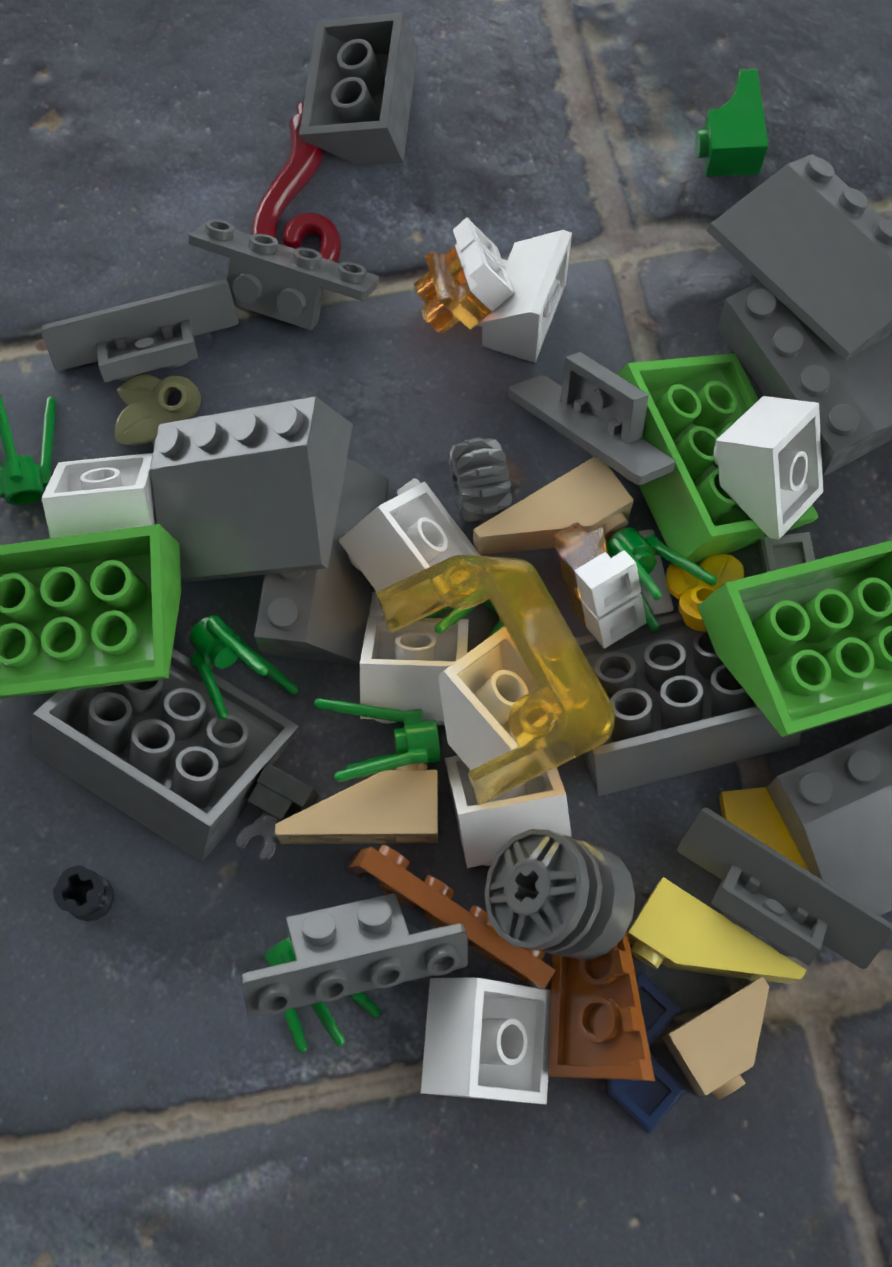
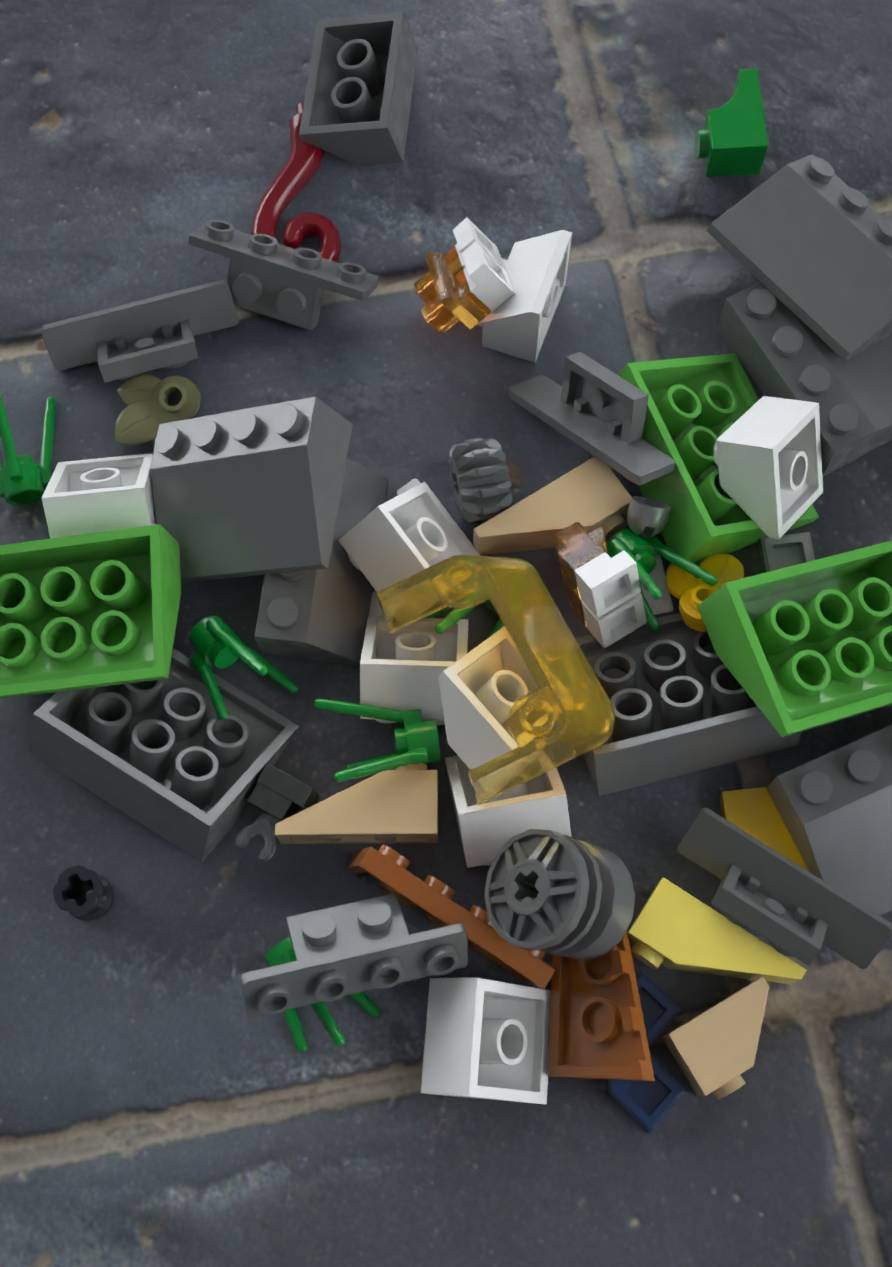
(647, 515): none -> flat silver hinge

